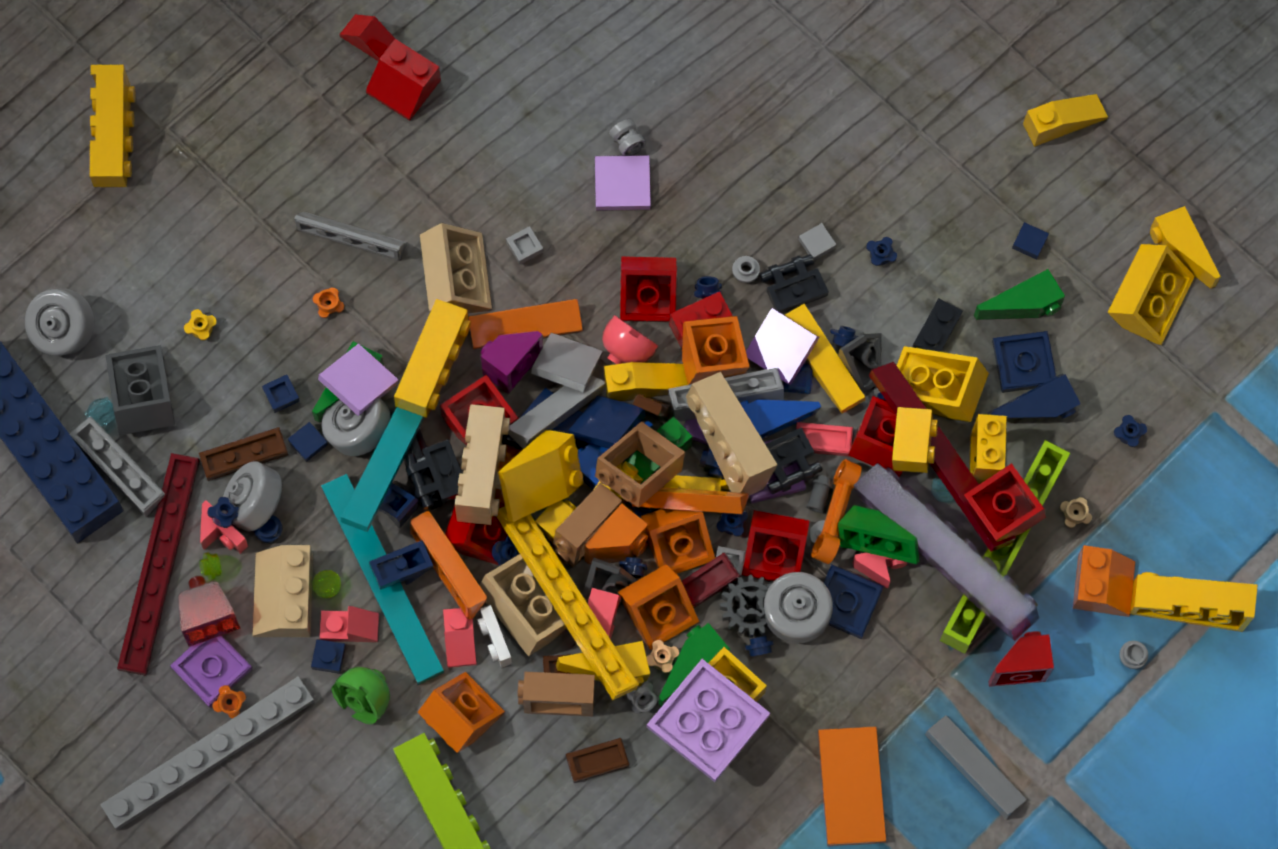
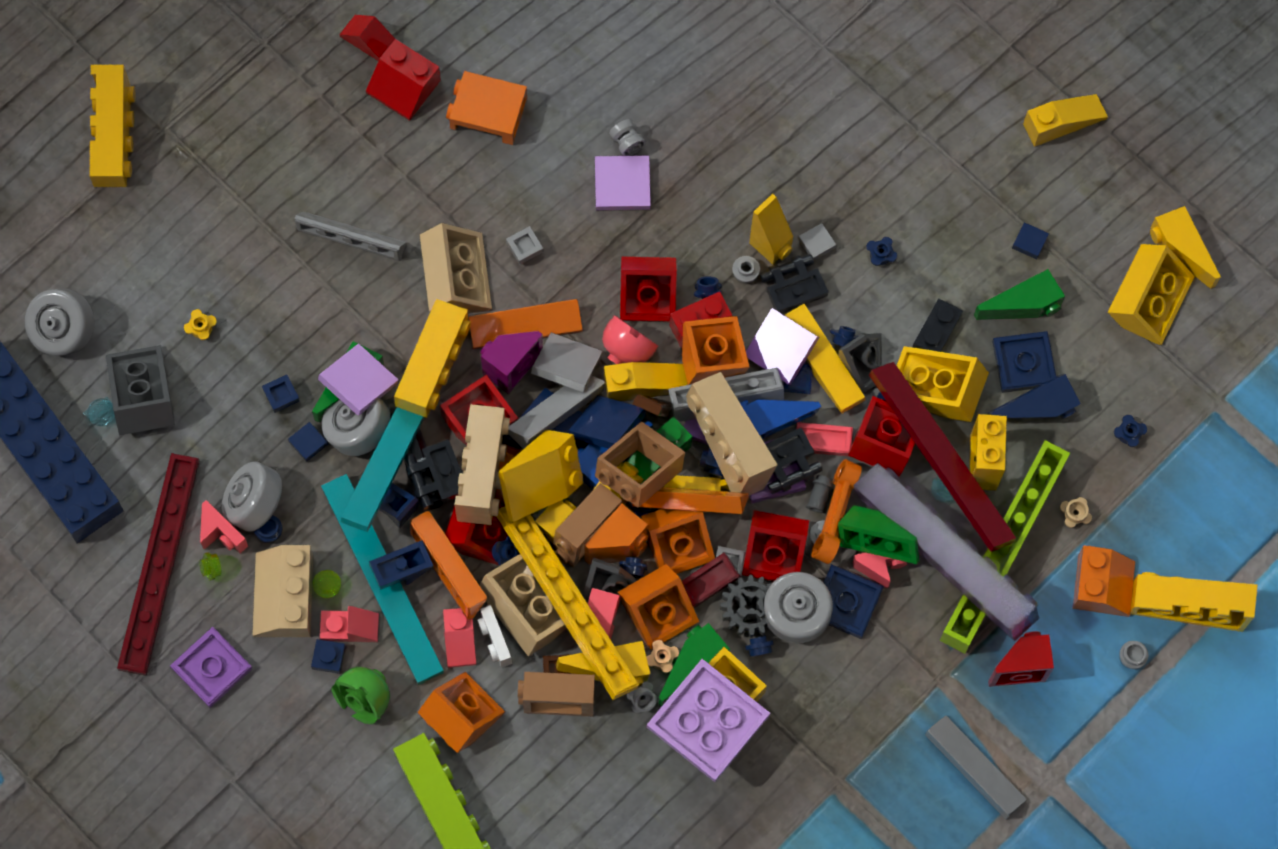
(117, 466): light grey slope -> none
(205, 612): clear red torso -> none
(207, 753): light grey plate -> none
(222, 519): dark blue plate -> none
(231, 709): orange plate -> none
(232, 456): reddish brown tile -> none
(328, 295): orange plate -> none
(487, 105): none -> orange panel
(597, 760): reddish brown tile -> none
(732, 528): dark blue plate -> none
(771, 231): none -> yellow slope
(851, 786): orange tile -> none
(913, 440): yellow brick -> none
(1005, 504): red slope -> none

